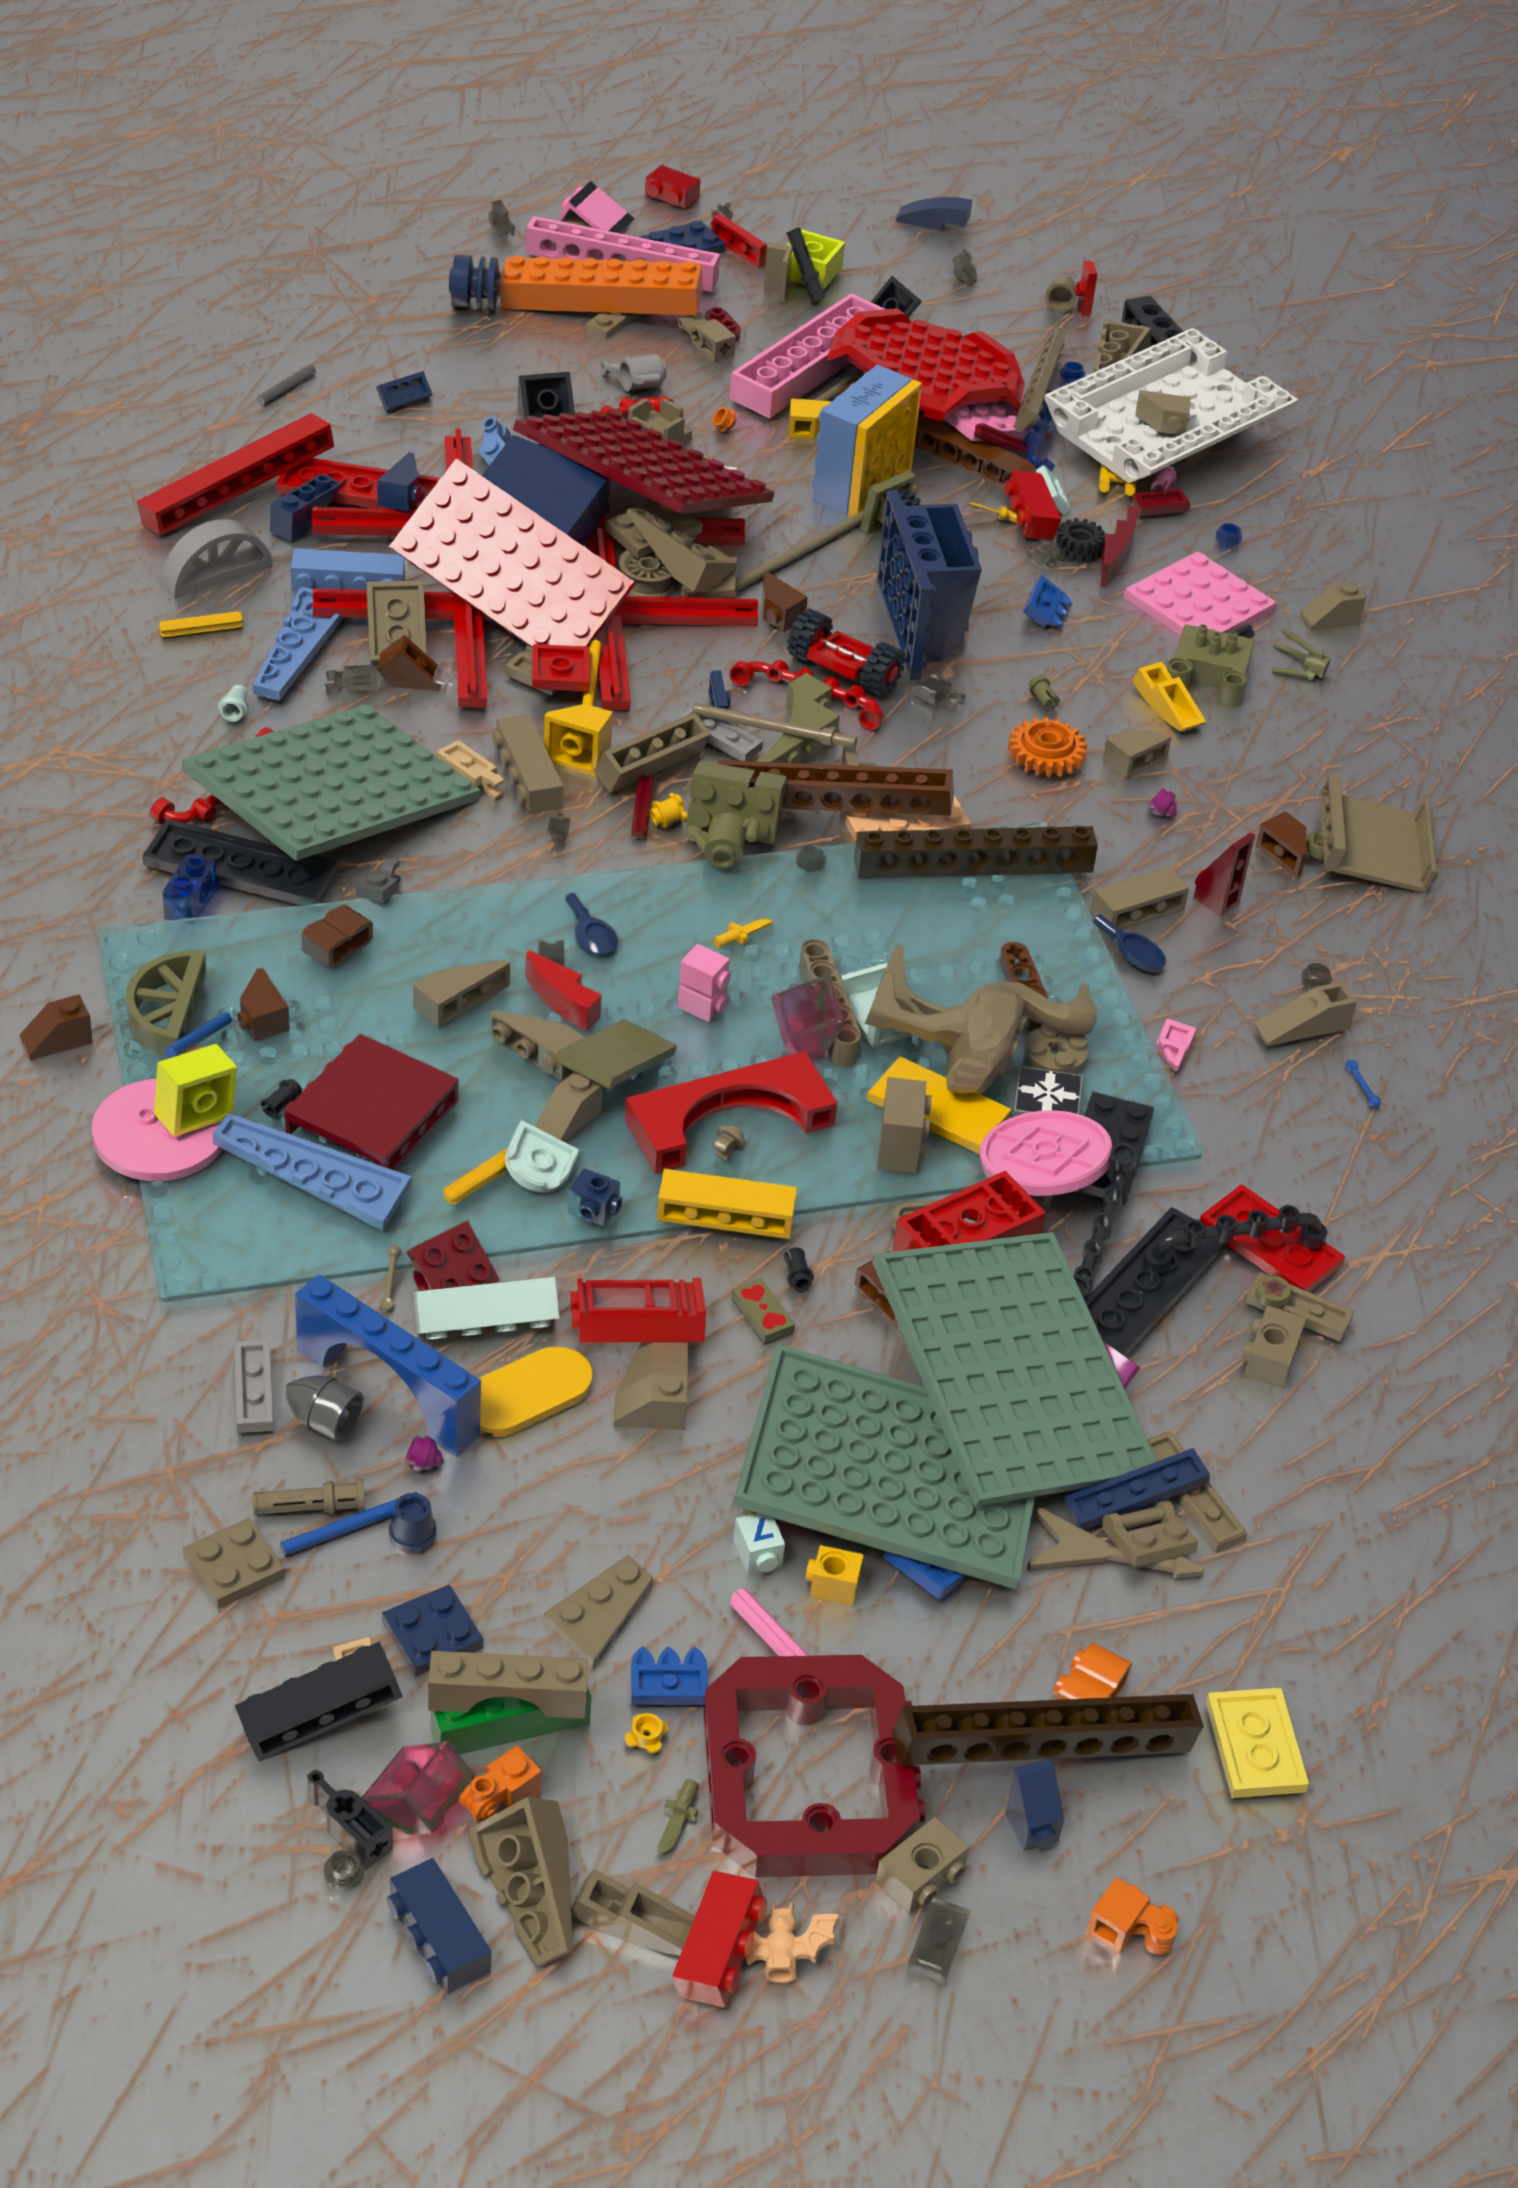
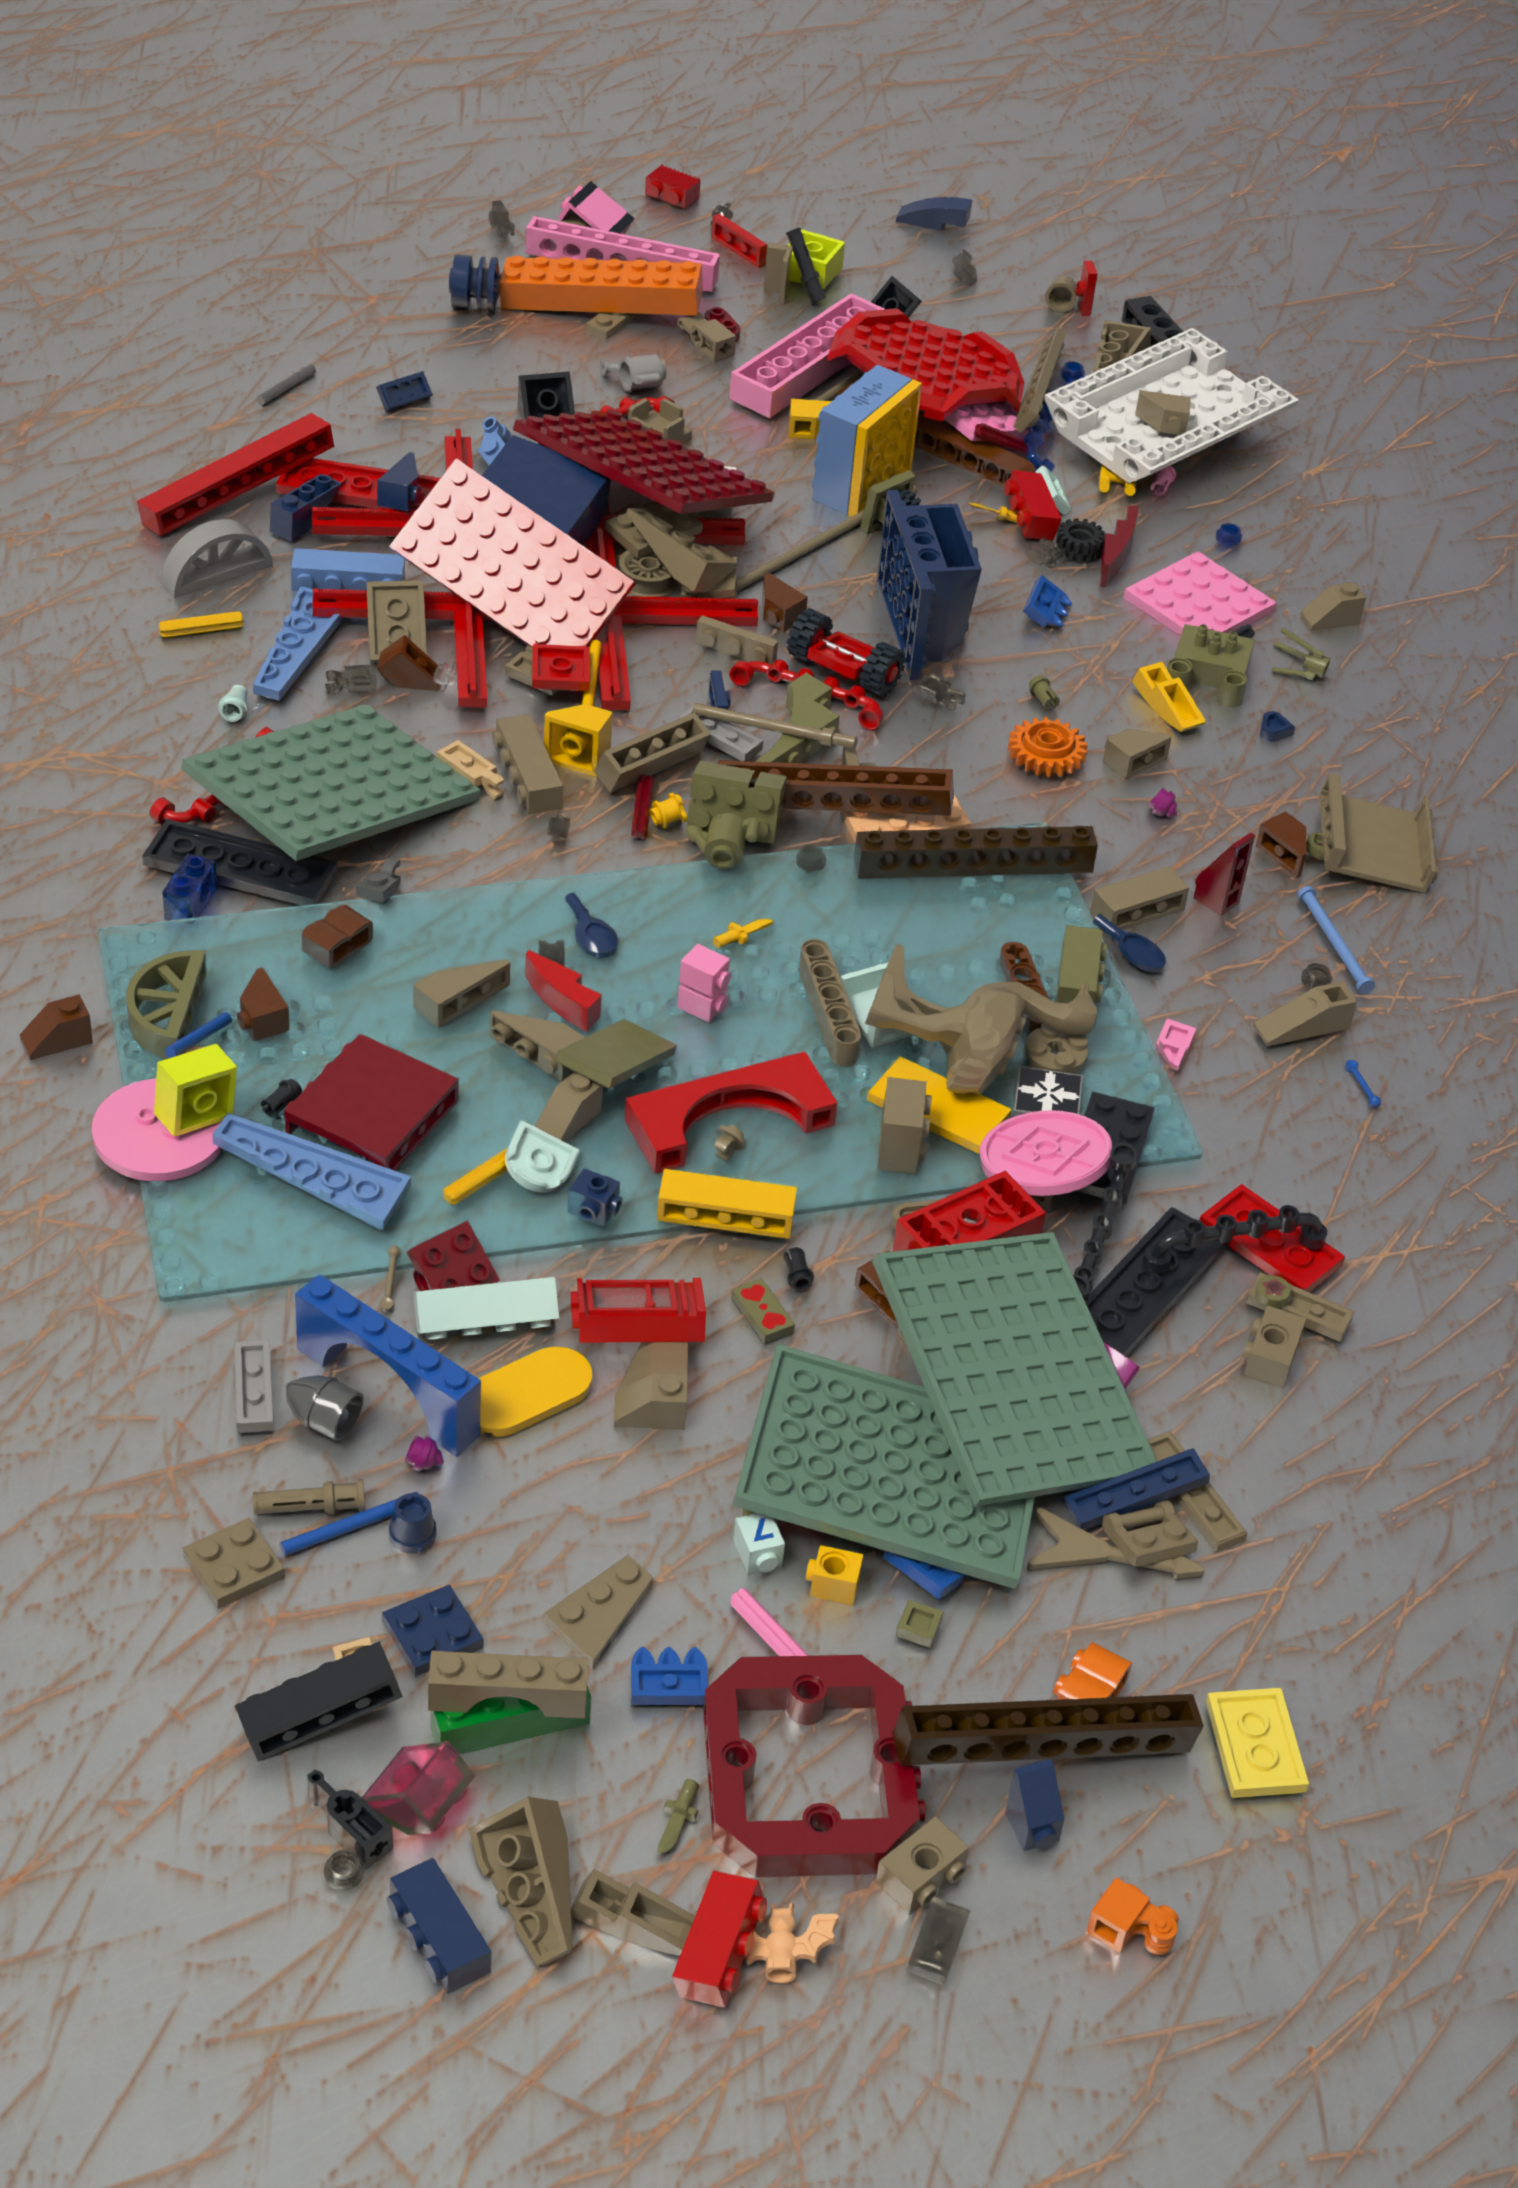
(504, 1784): orange brick -> none
(649, 1724): yellow plate -> none
(692, 235): dark blue plate -> none
(724, 419): orange plate -> none
(735, 641): none -> dark tan plate
(809, 1016): clear pink slope -> none
(919, 1623): none -> olive plate
(1081, 963): none -> olive brick
(1161, 502): dark red plate -> none
(1275, 727): none -> dark blue tile
(1308, 896): none -> medium blue bar

